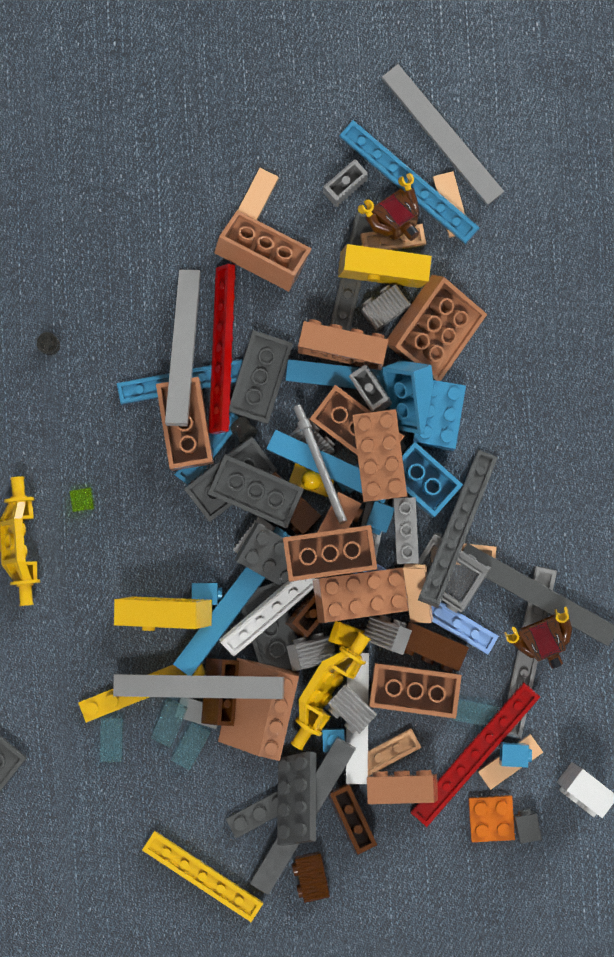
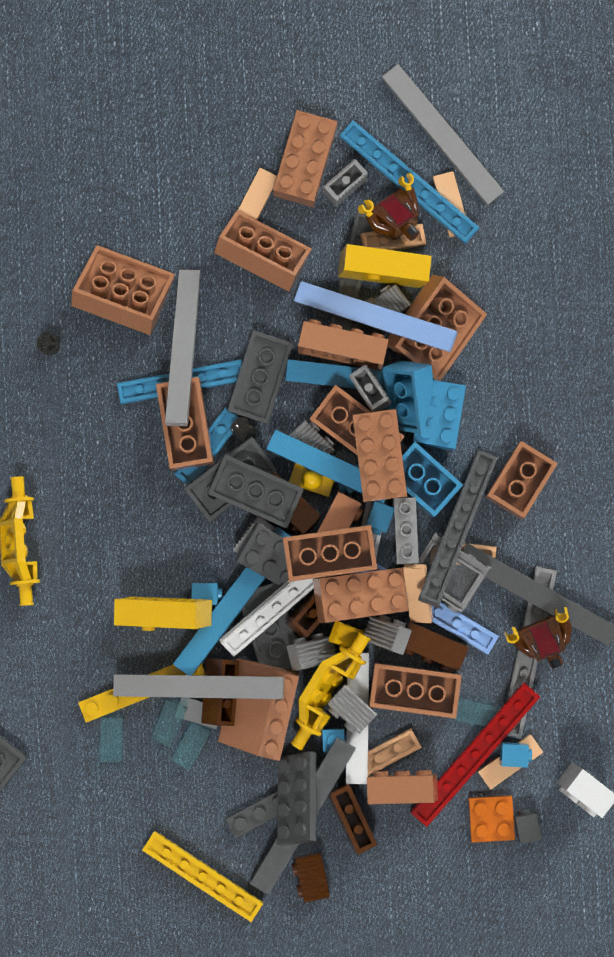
(82, 499): clear neon green tile -> none
(122, 290): none -> nougat slope
(222, 349): red plate -> none
(305, 158): none -> nougat brick
(305, 426): light grey bar -> none
(376, 316): none -> light blue tile
(521, 480): none -> nougat brick

